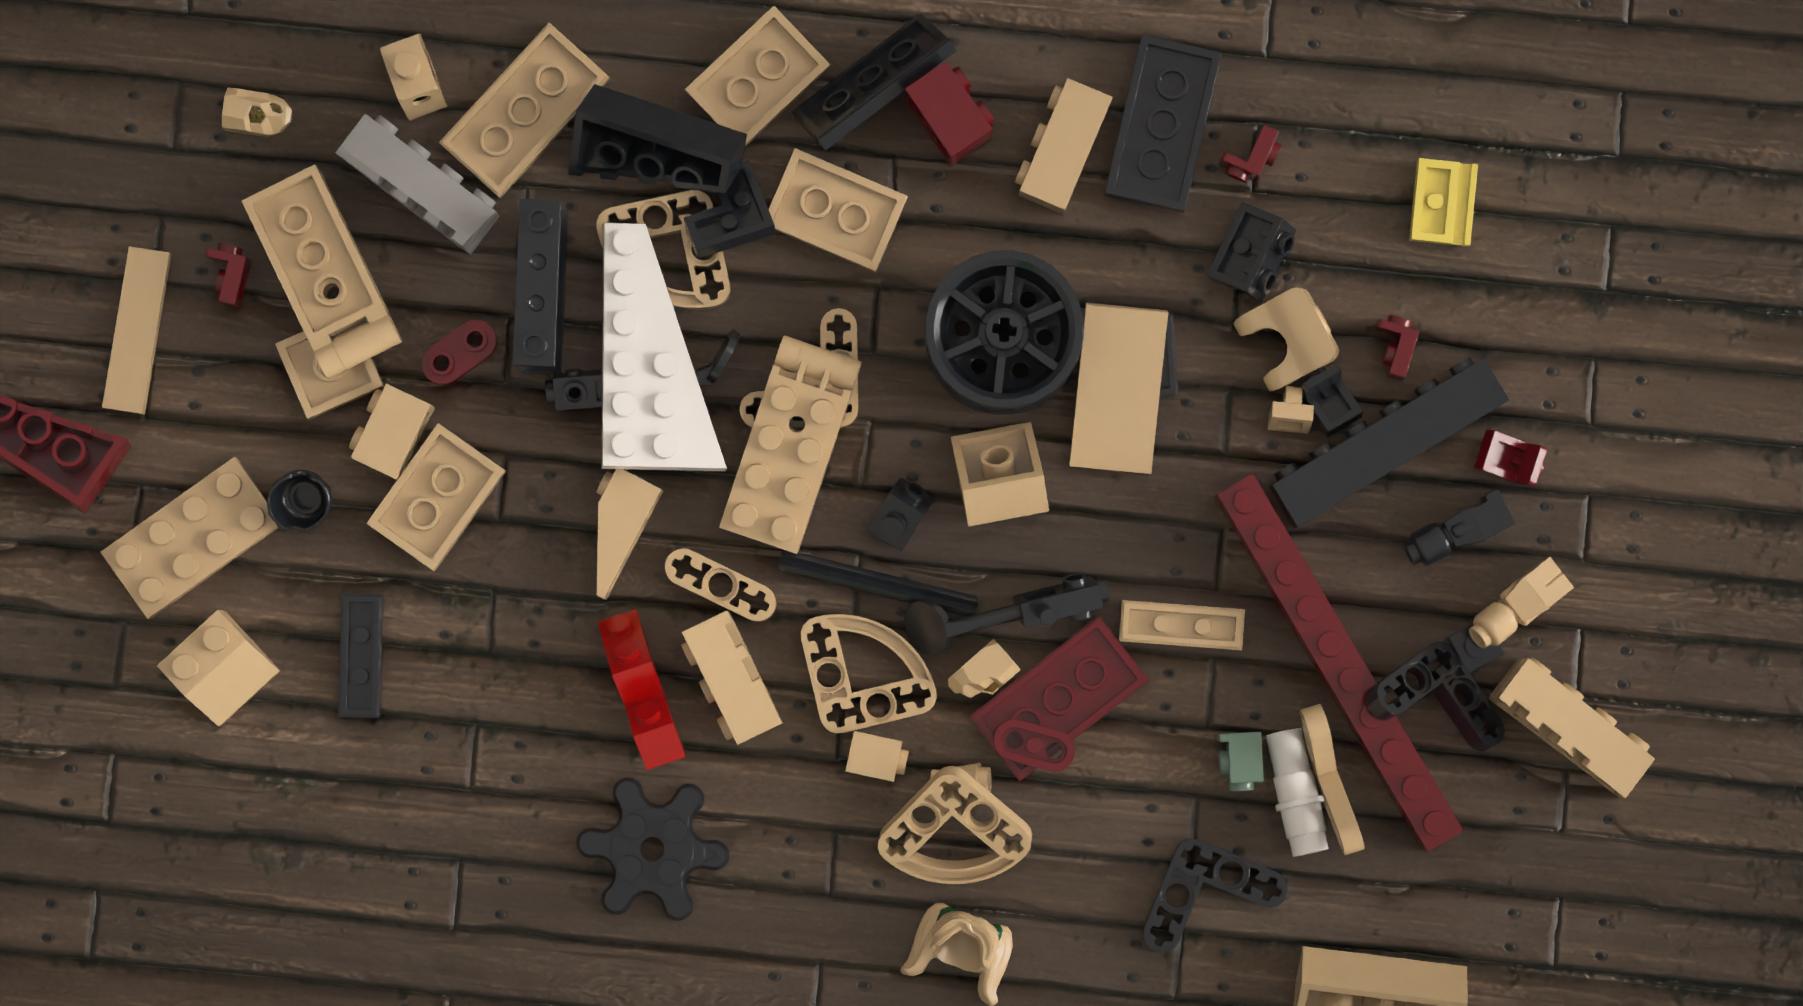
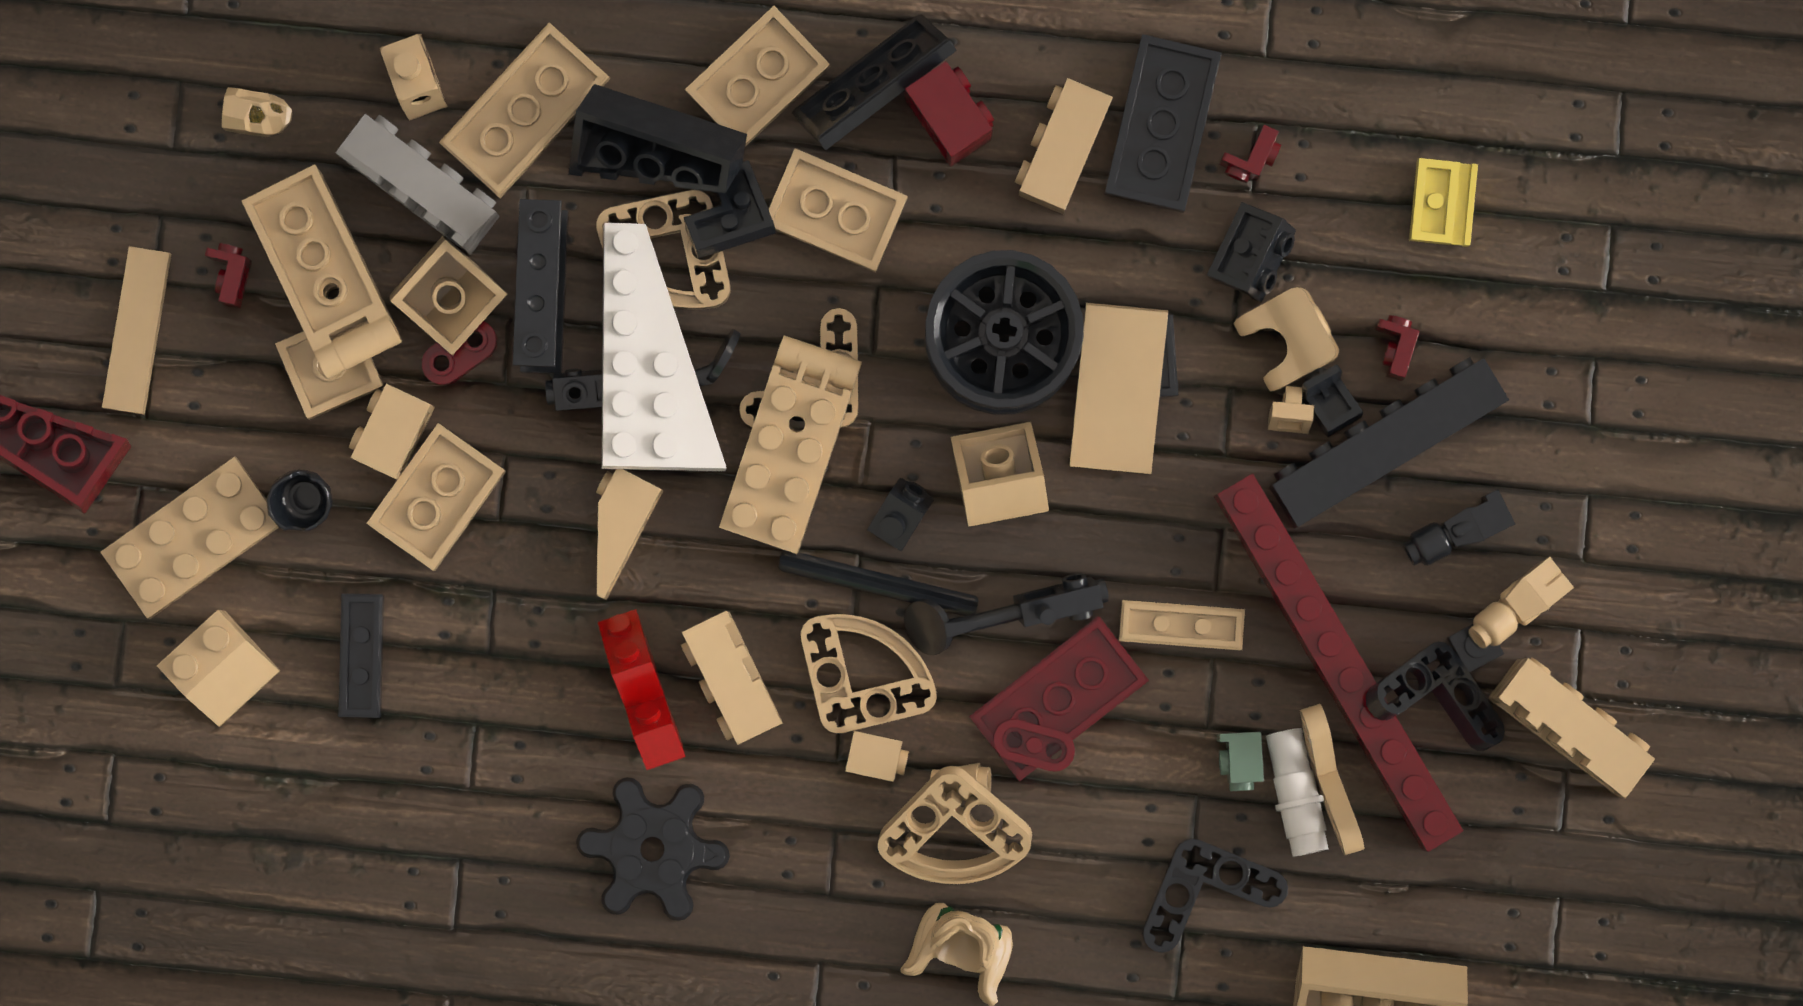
(447, 295): none -> tan slope
(697, 563): tan beam -> none
(984, 672): tan rock -> none
(1510, 458): dark red bracket -> none

